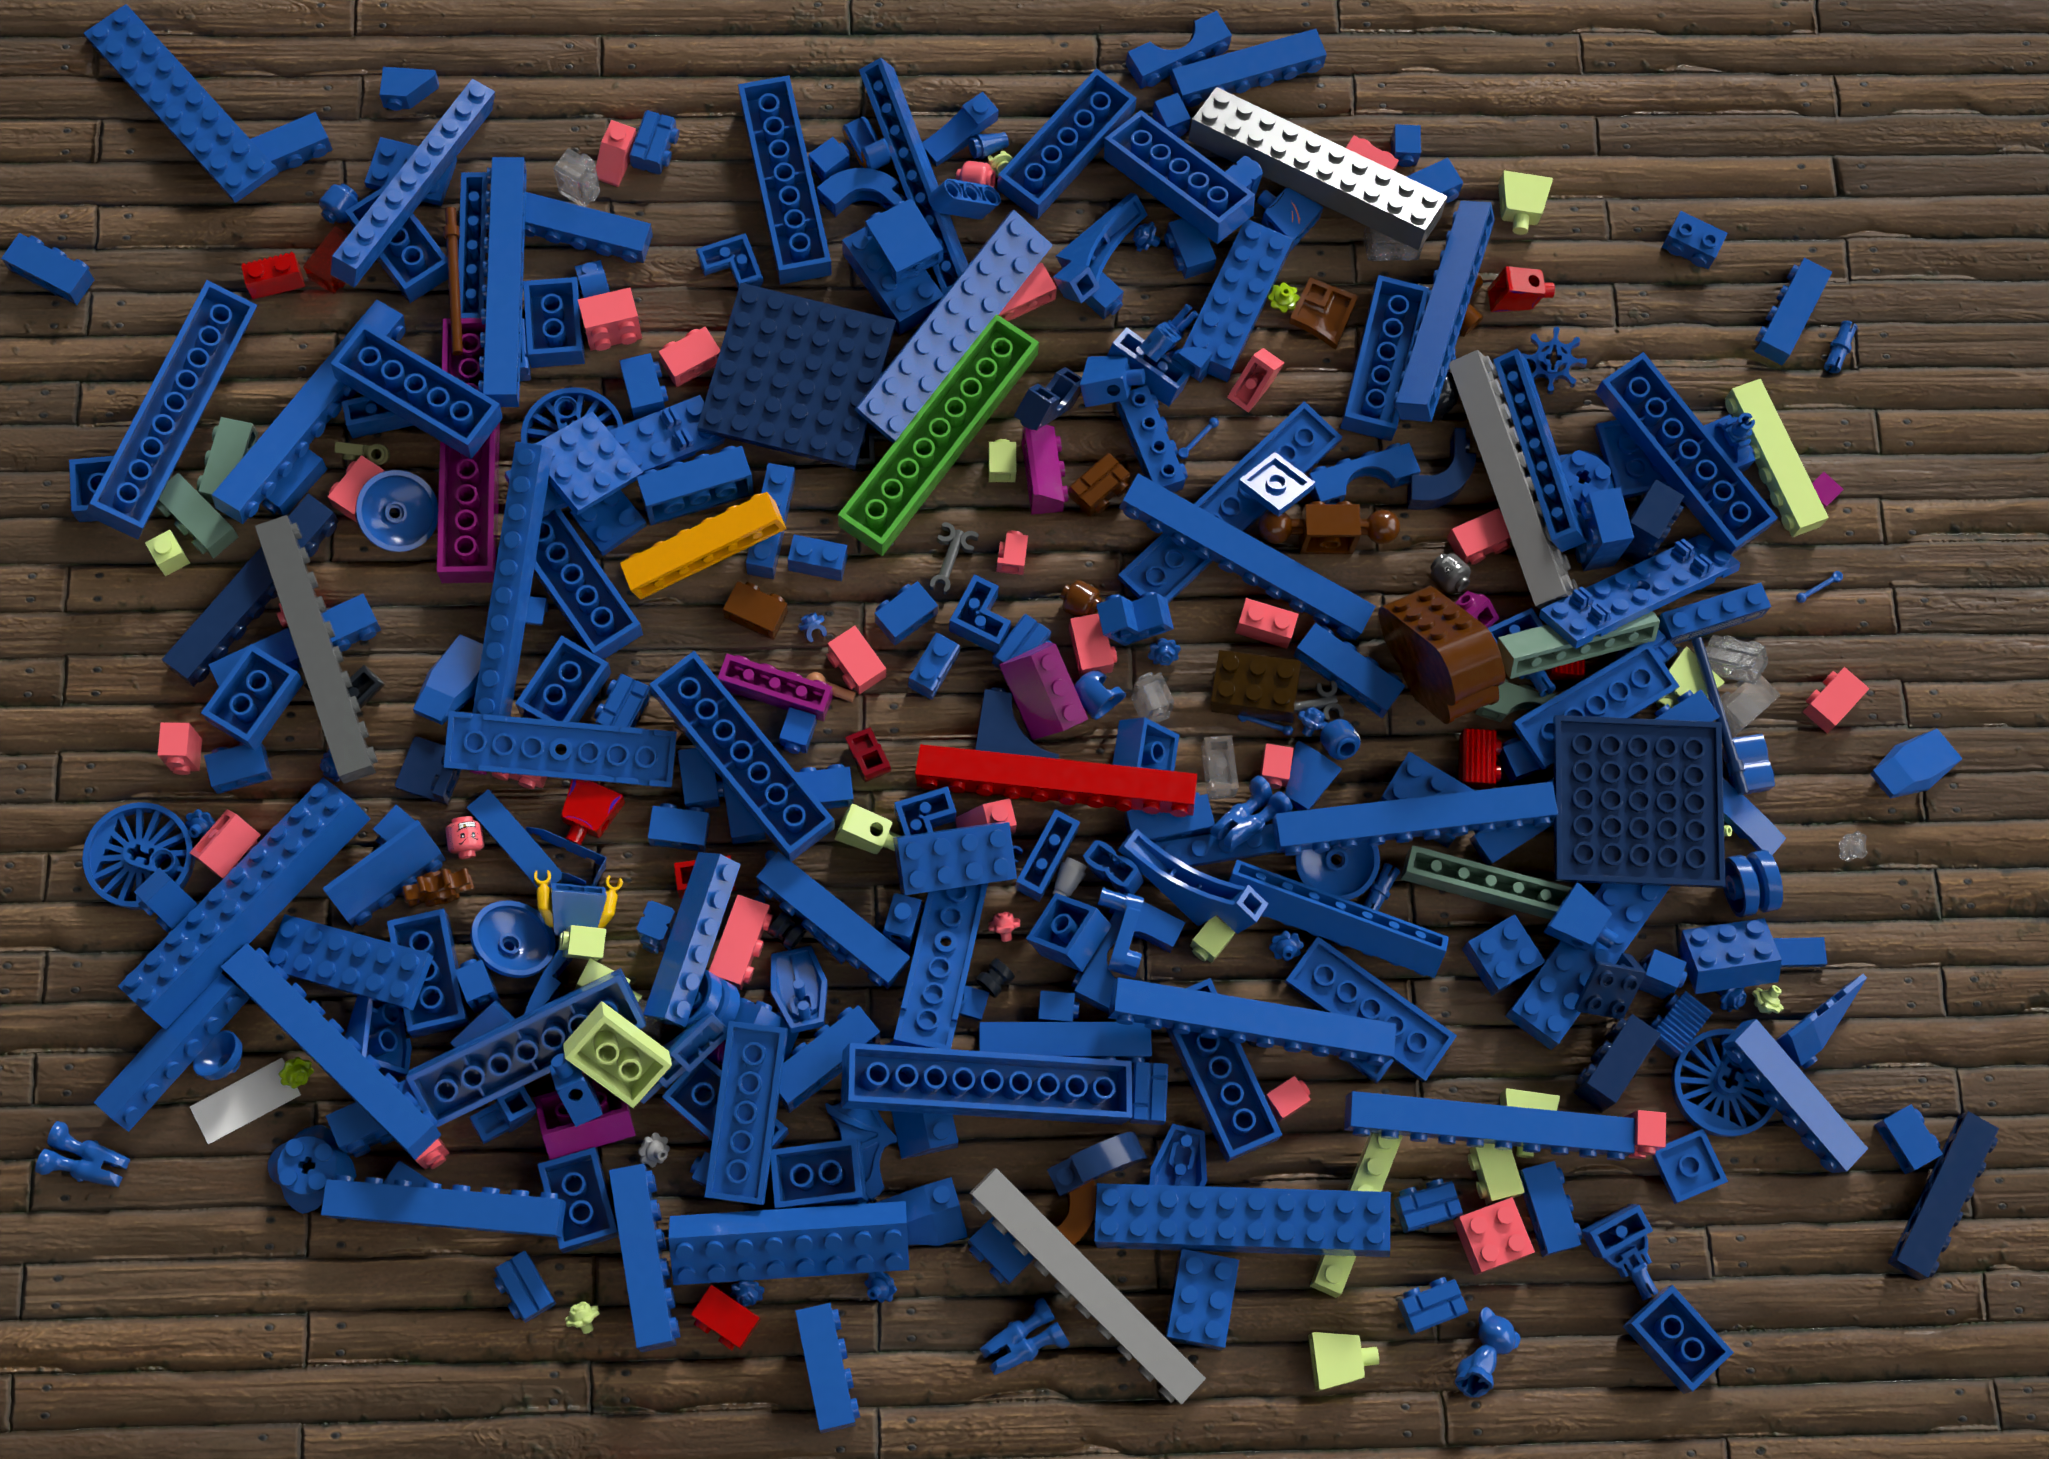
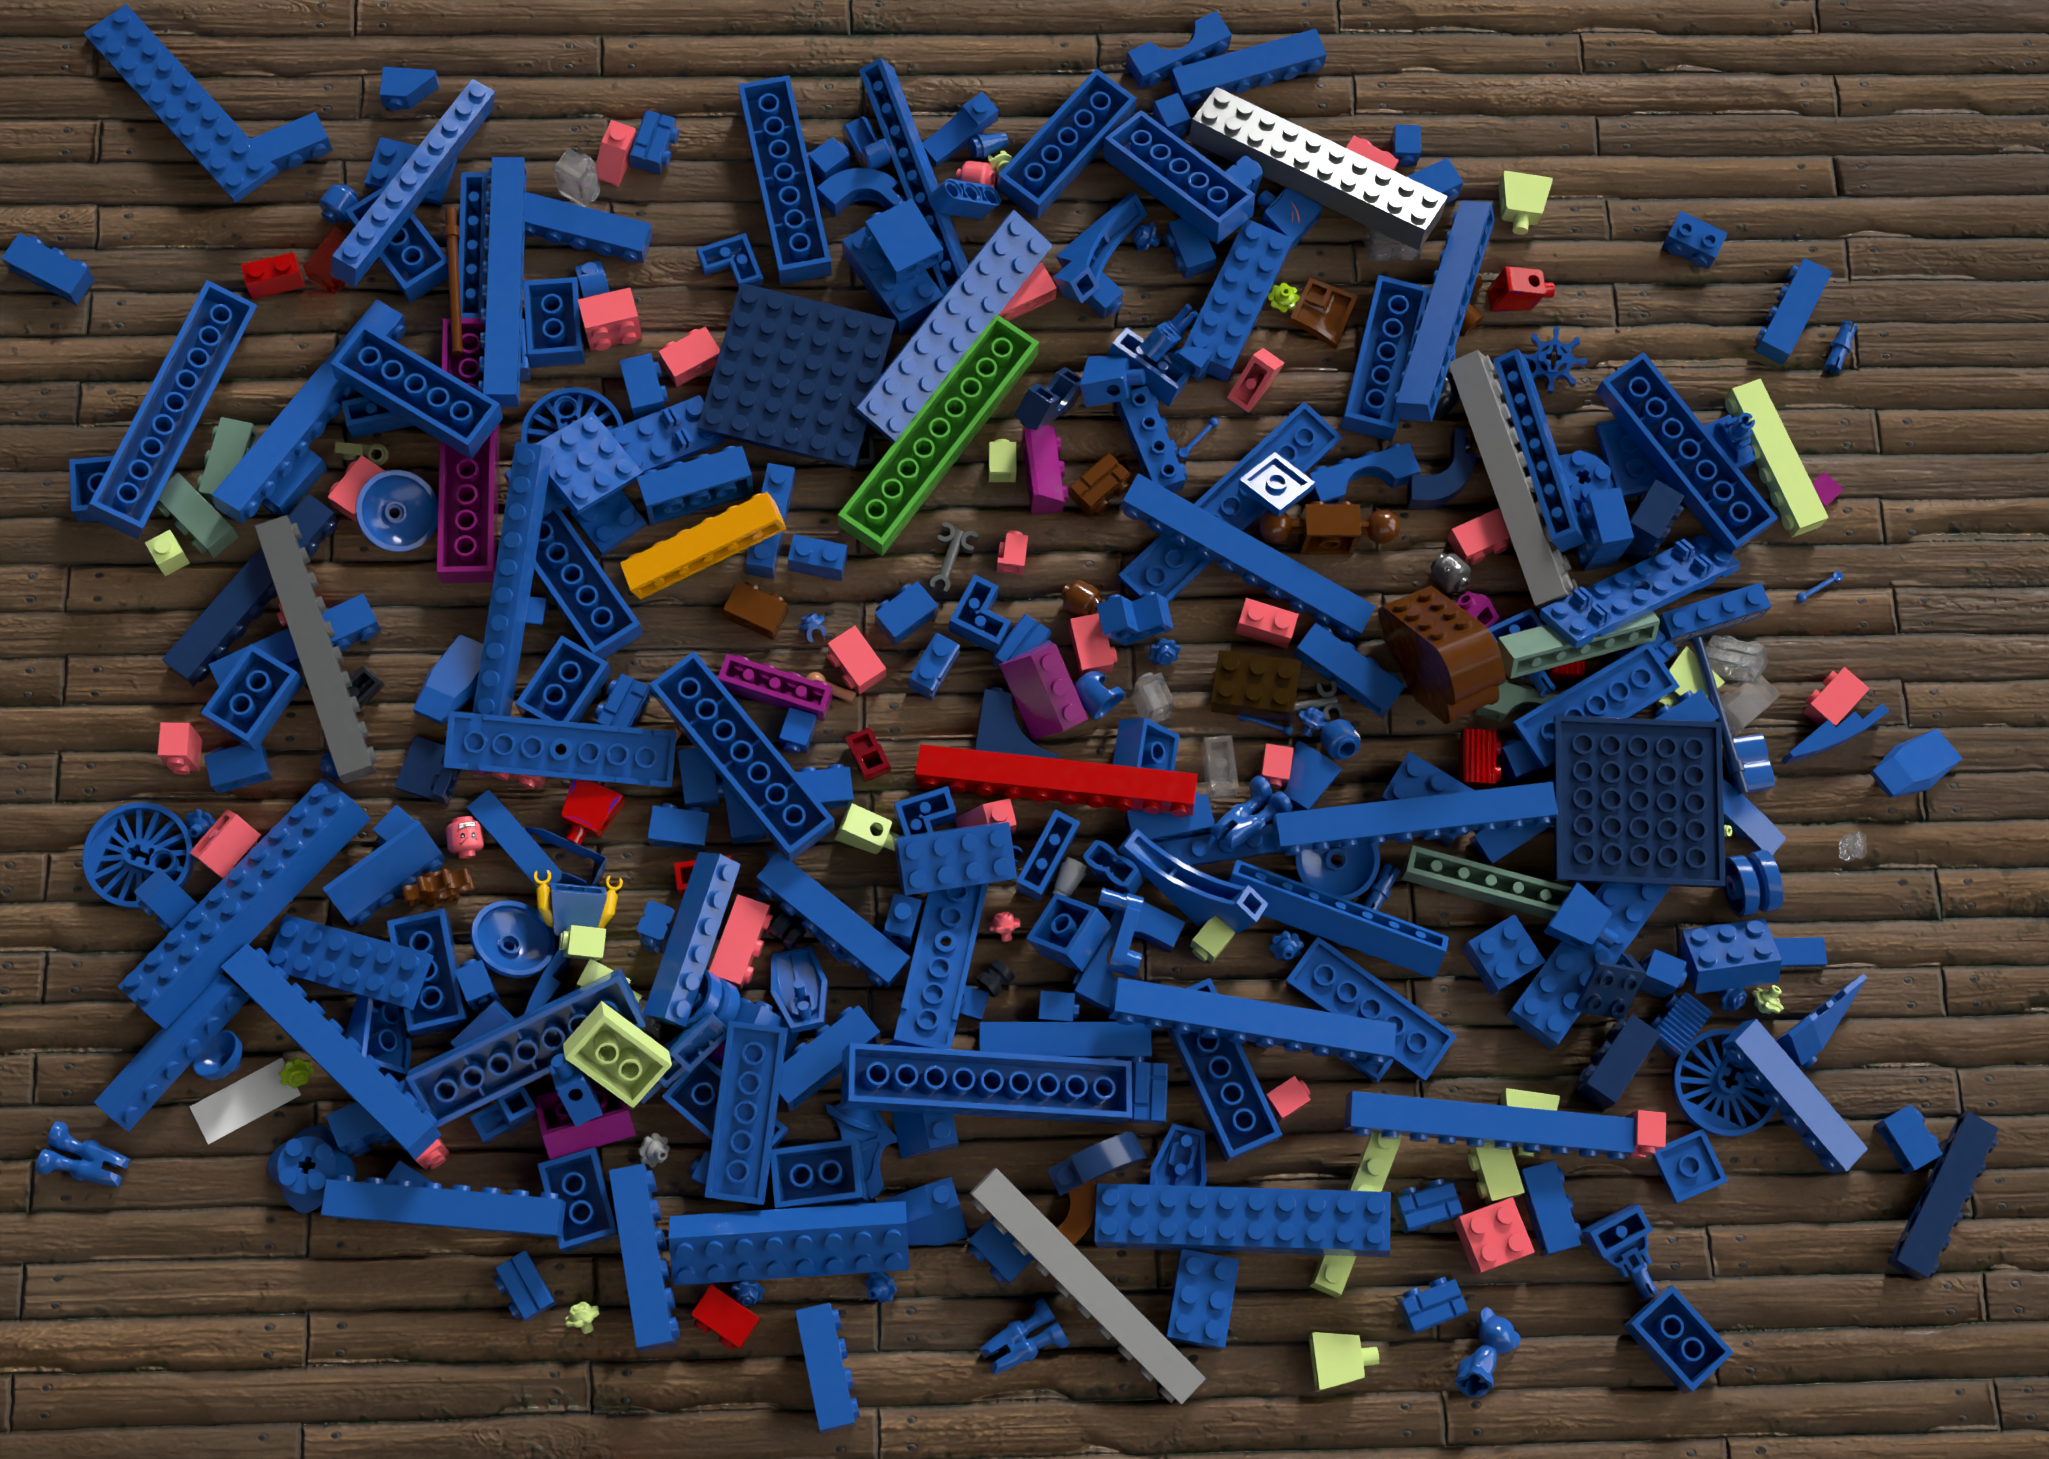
(1830, 737): none -> blue slope

